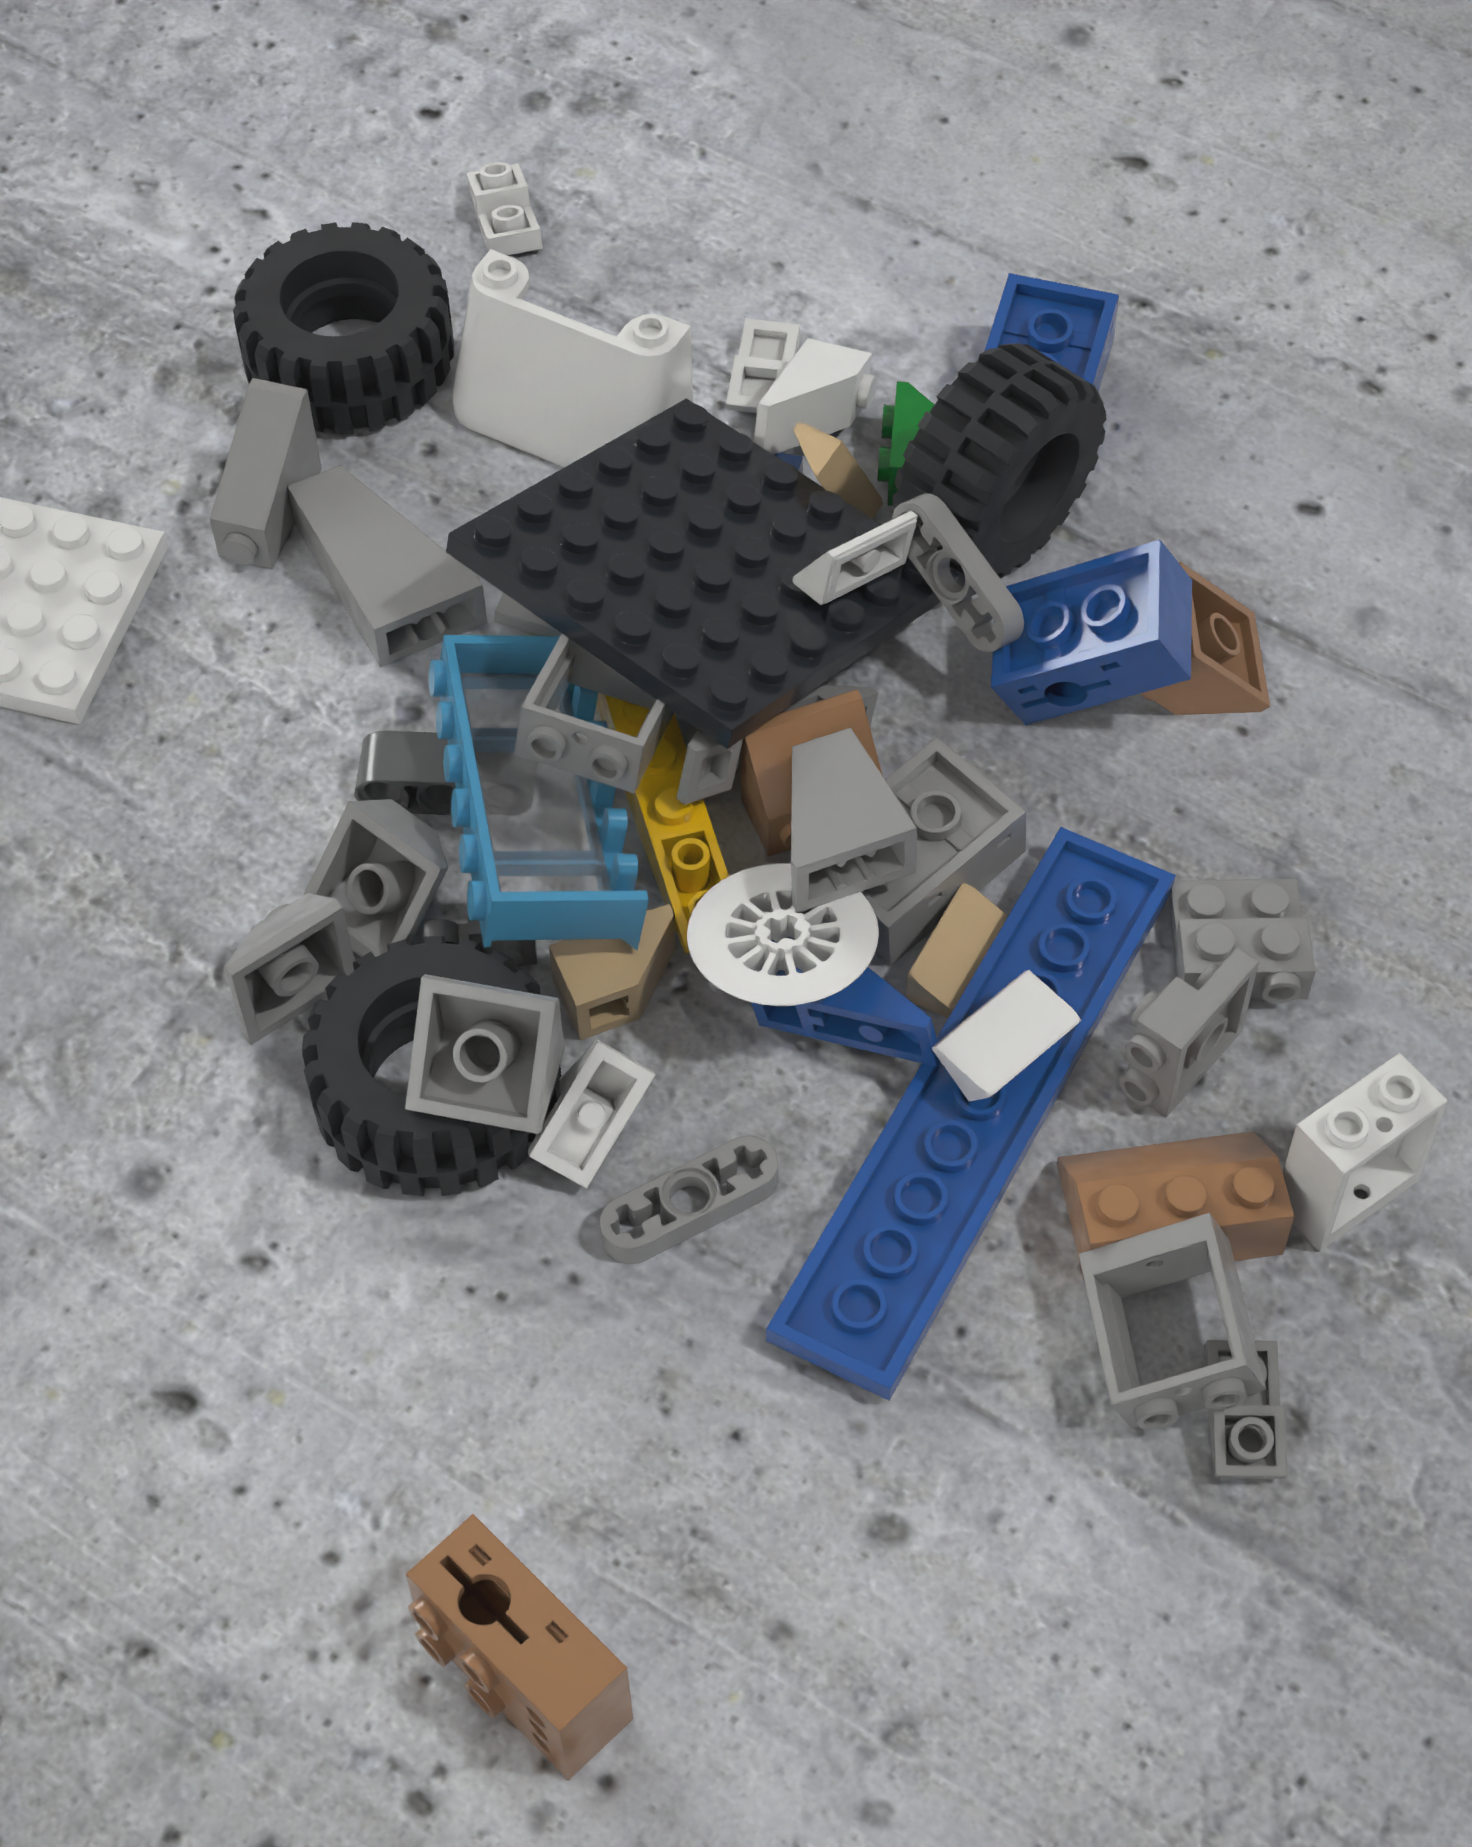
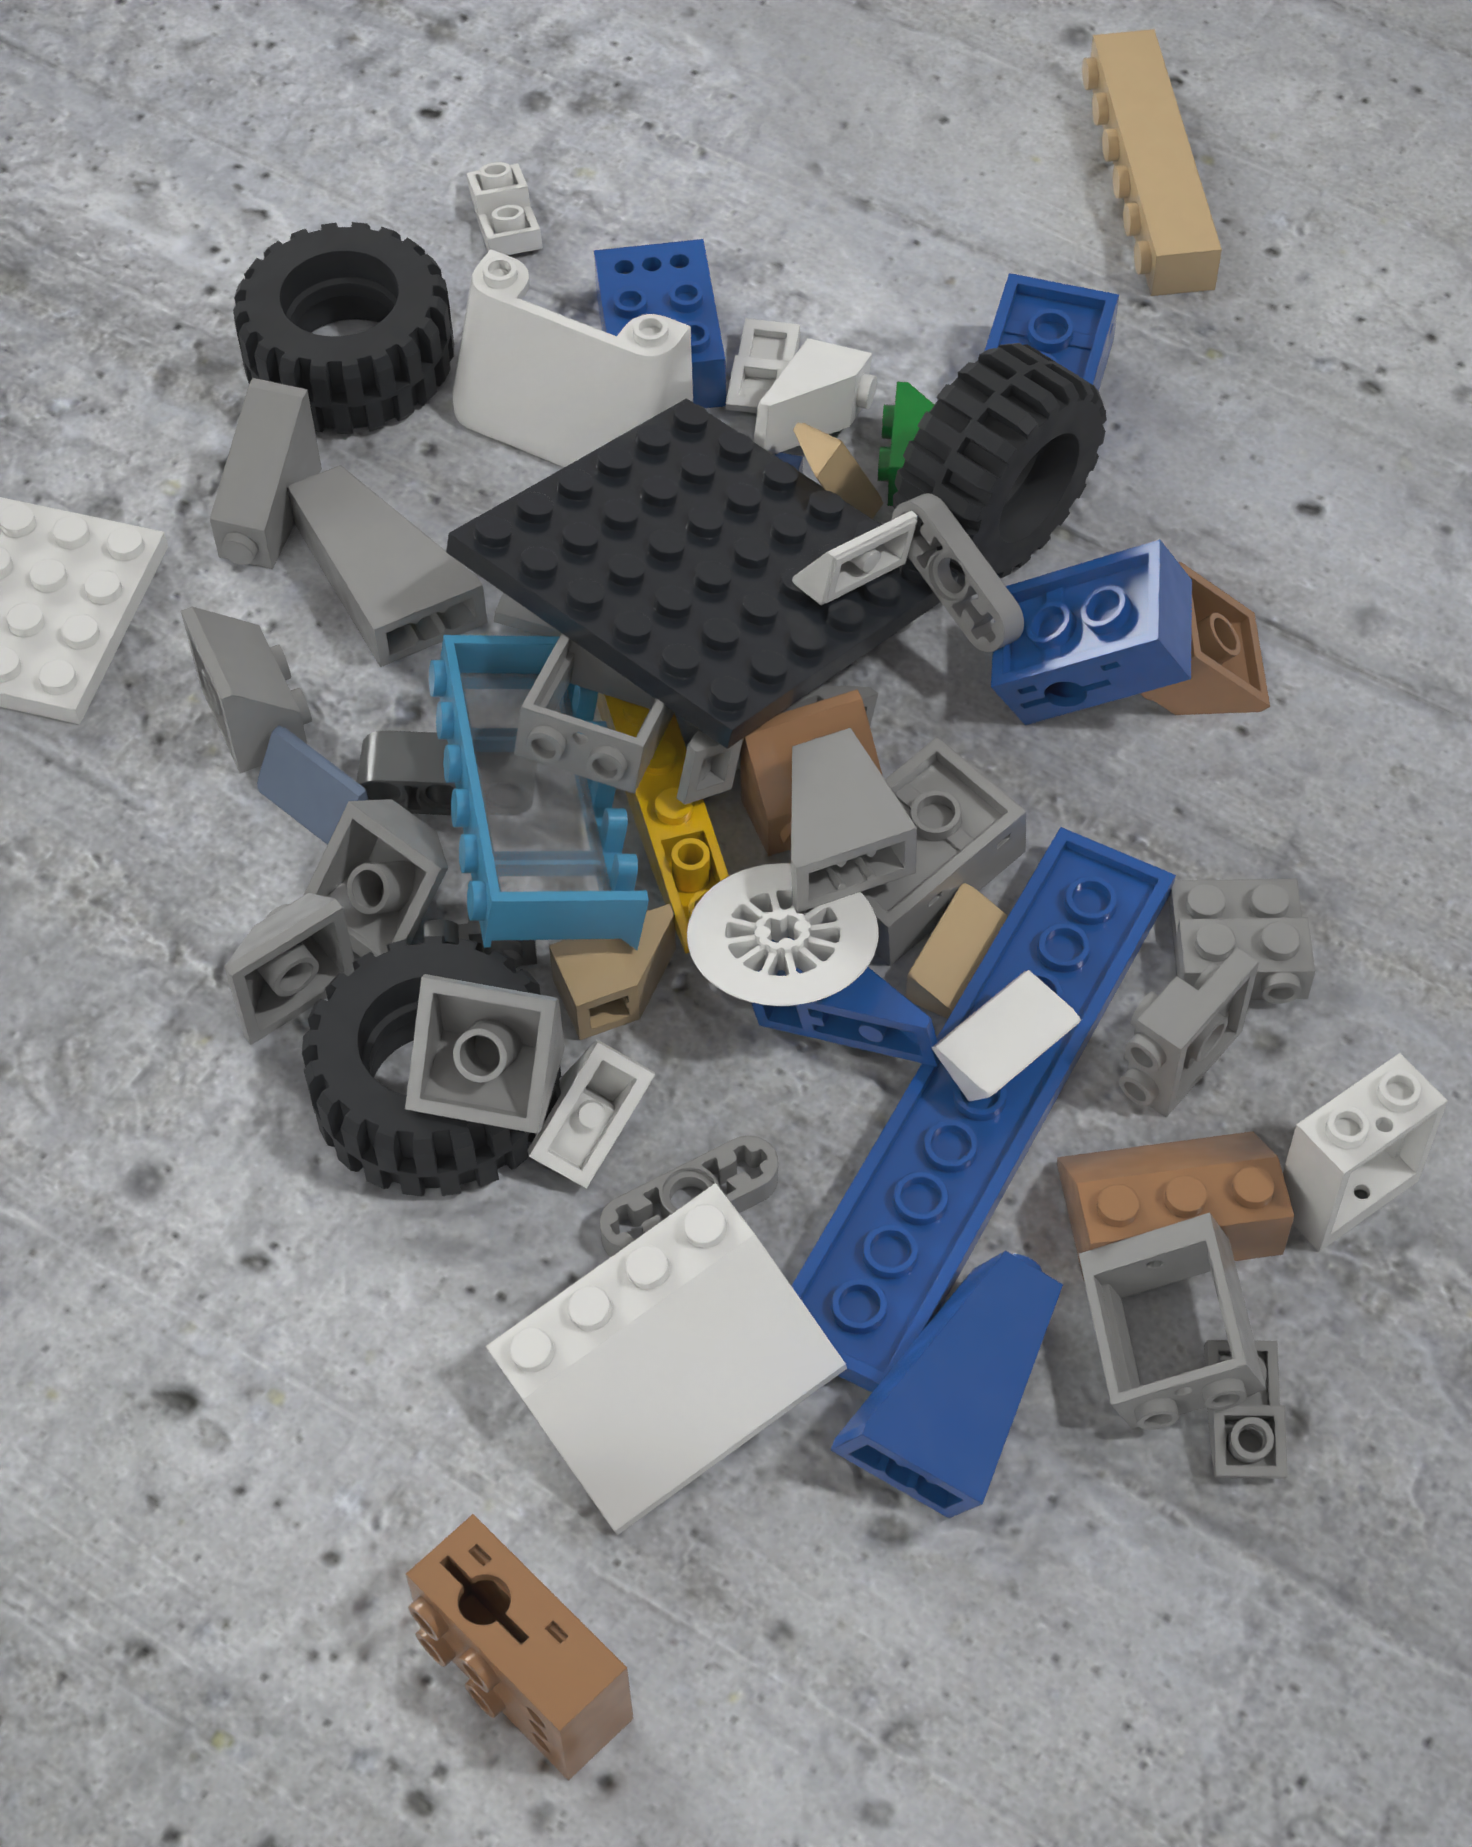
(243, 684): none -> light grey slope
(306, 784): none -> sand blue slope
(666, 1358): none -> white slope
(672, 283): none -> blue piece
(956, 1390): none -> blue slope
(1152, 163): none -> tan brick

